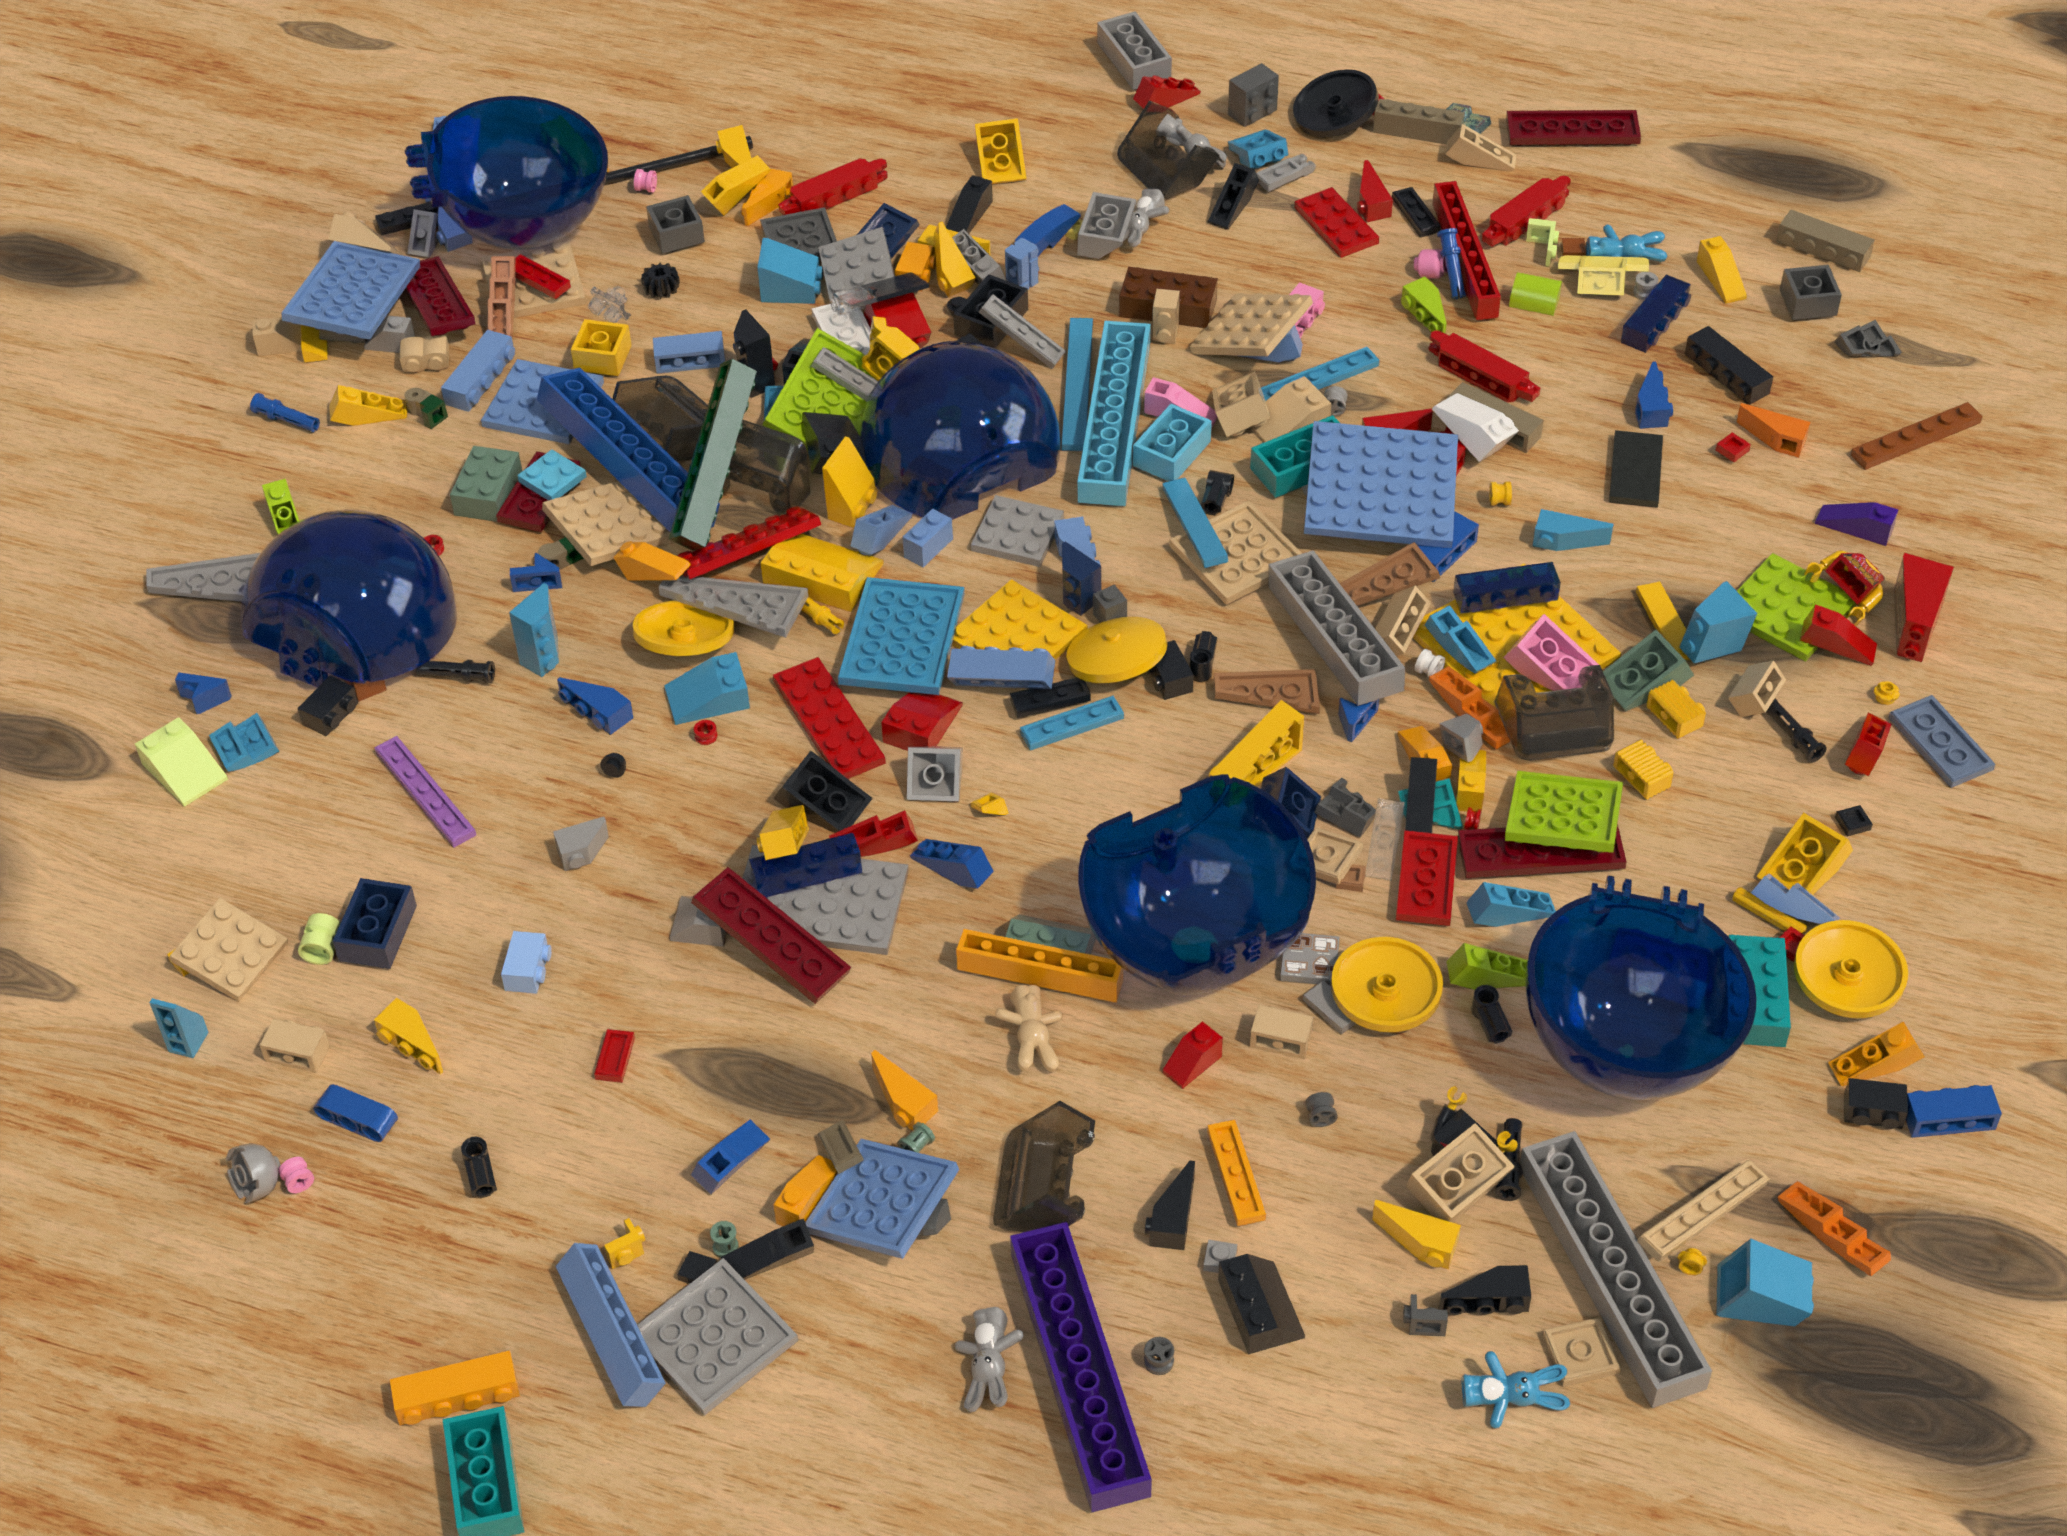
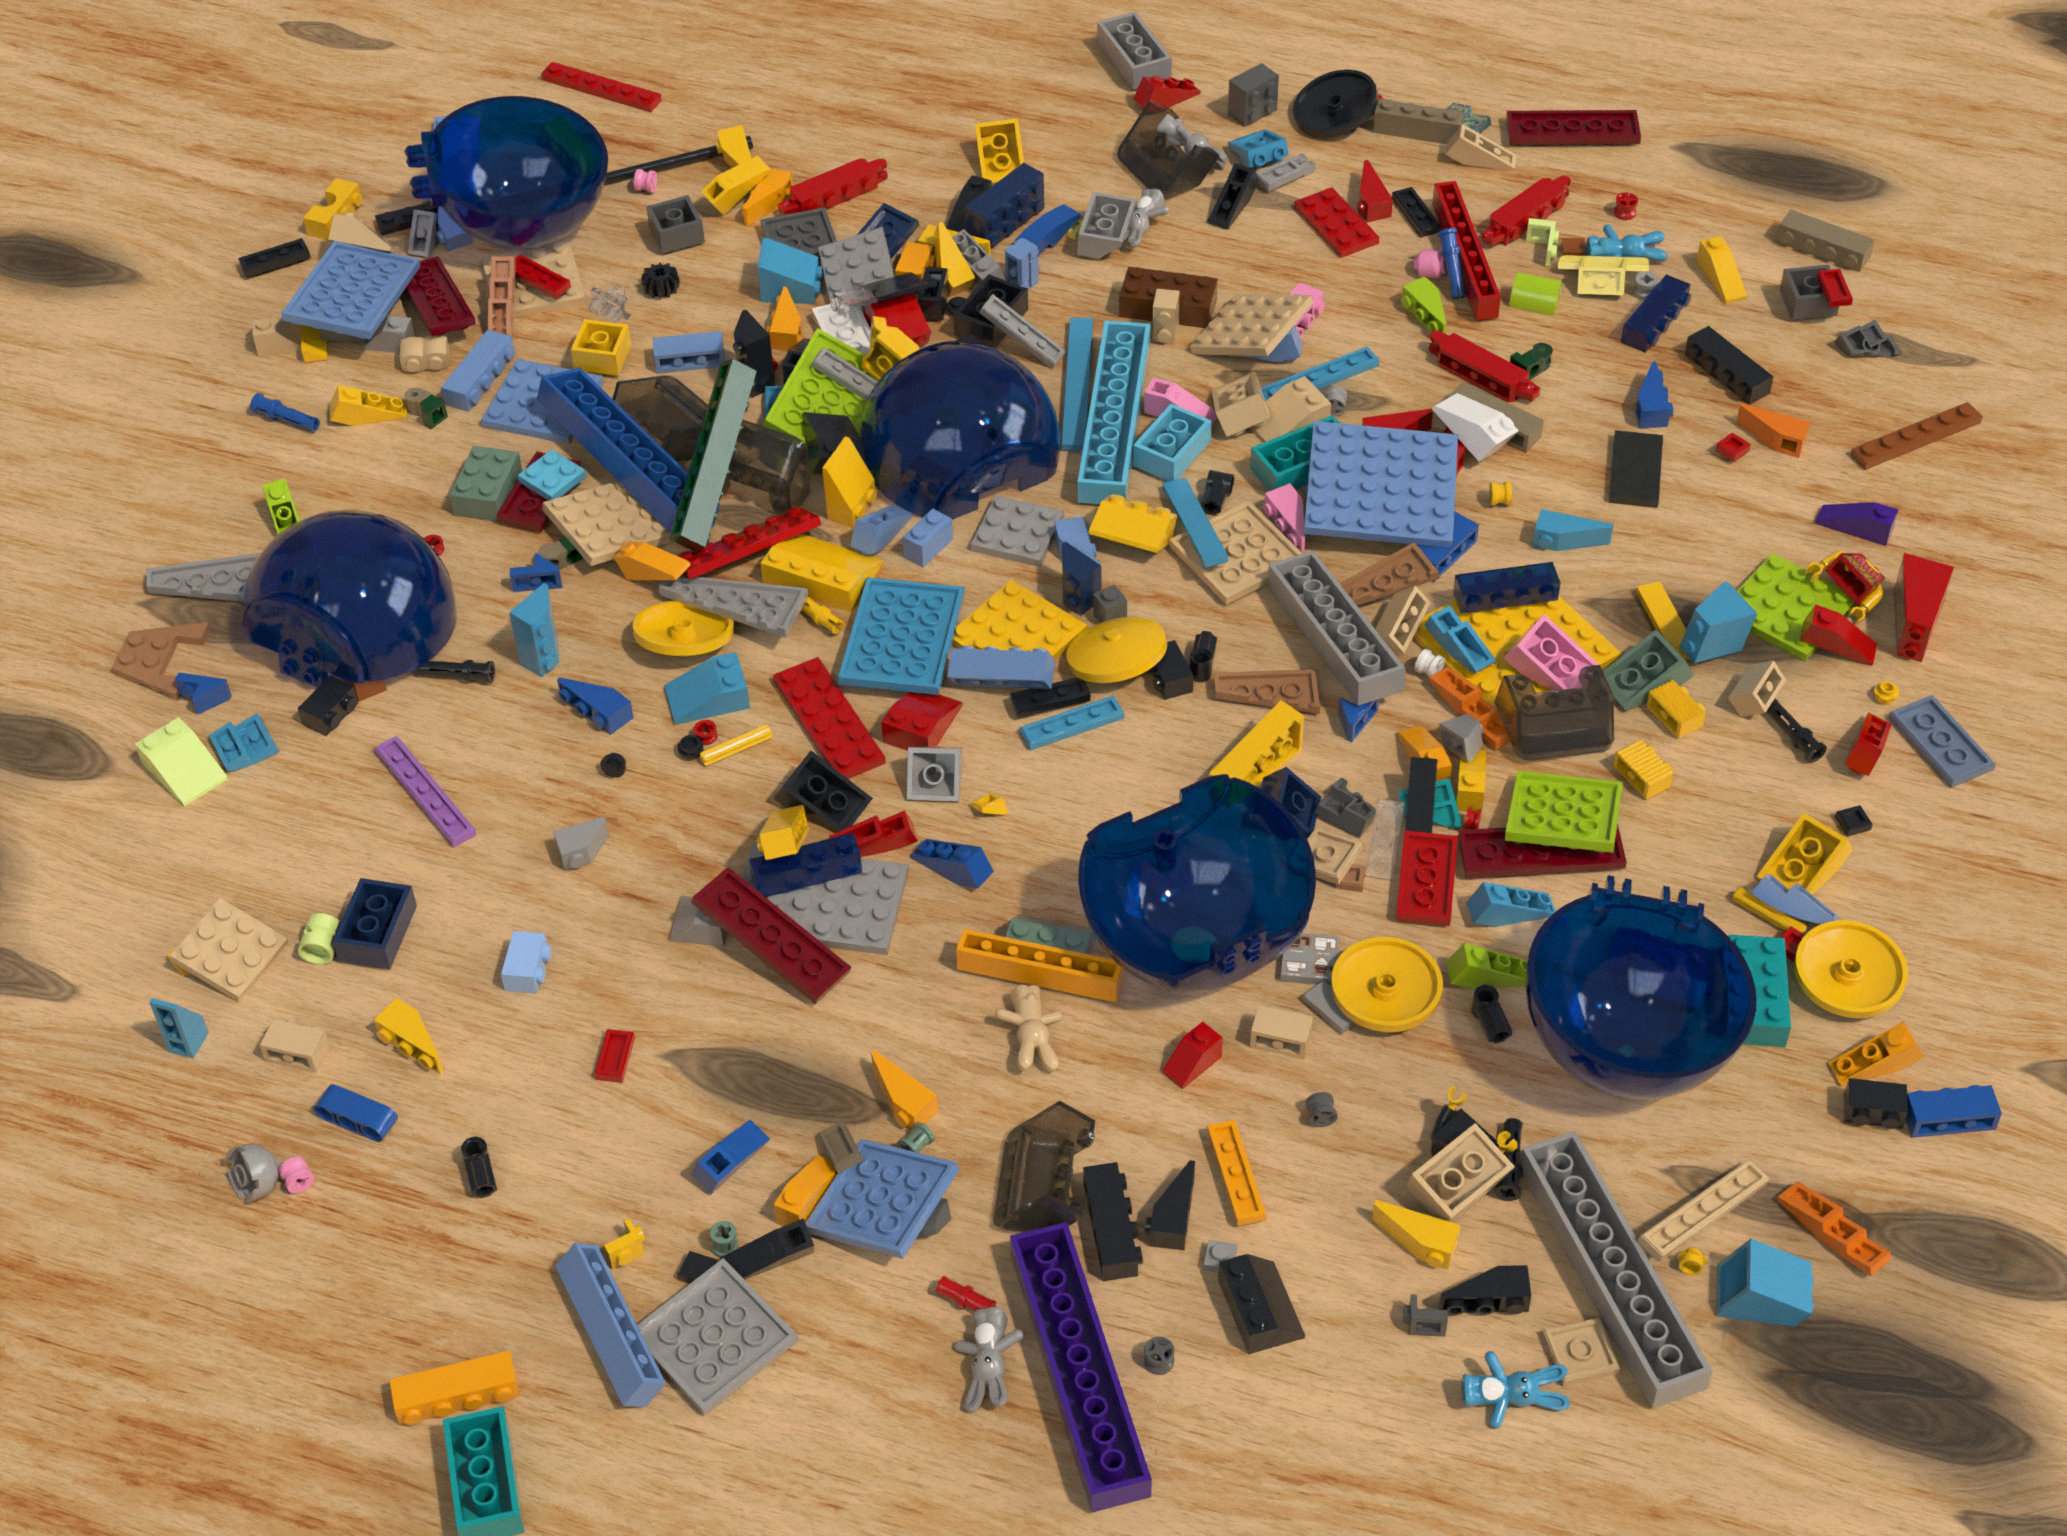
(149, 653): none -> medium nougat wing
(274, 257): none -> black plate
(341, 197): none -> yellow arch
(601, 87): none -> red plate
(690, 747): none -> black plate
(735, 745): none -> yellow axle
(786, 323): none -> light orange slope
(934, 299): none -> black slope
(963, 1295): none -> red pin
(1006, 205): none -> dark blue brick
(1110, 1221): none -> black brick
(1133, 523): none -> yellow slope
(1285, 509): none -> bright pink slope
(1535, 360): none -> leg
(1625, 206): none -> red wheel
(1834, 287): none -> red tile

